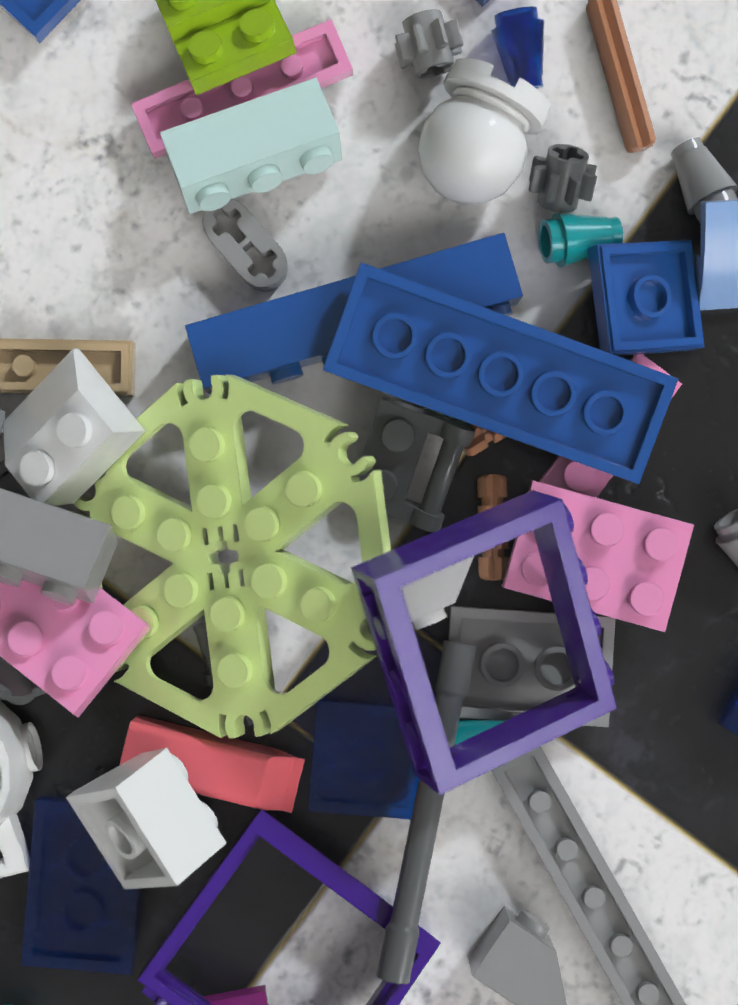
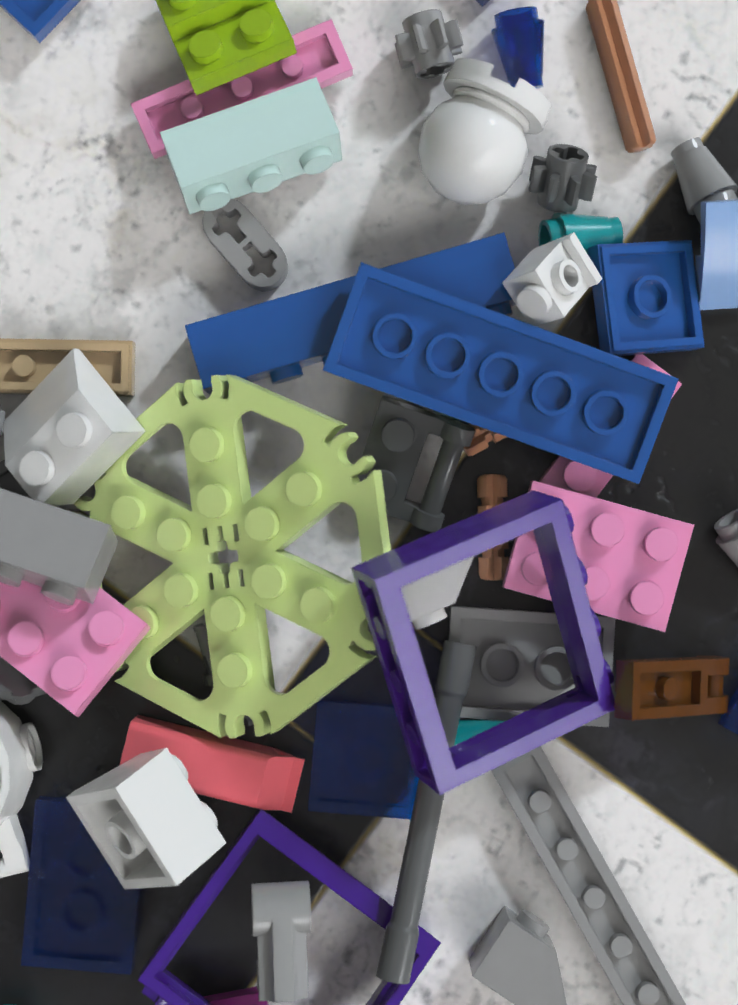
(281, 923): none -> light grey piece
(551, 280): none -> white brick
(670, 687): none -> reddish brown plate

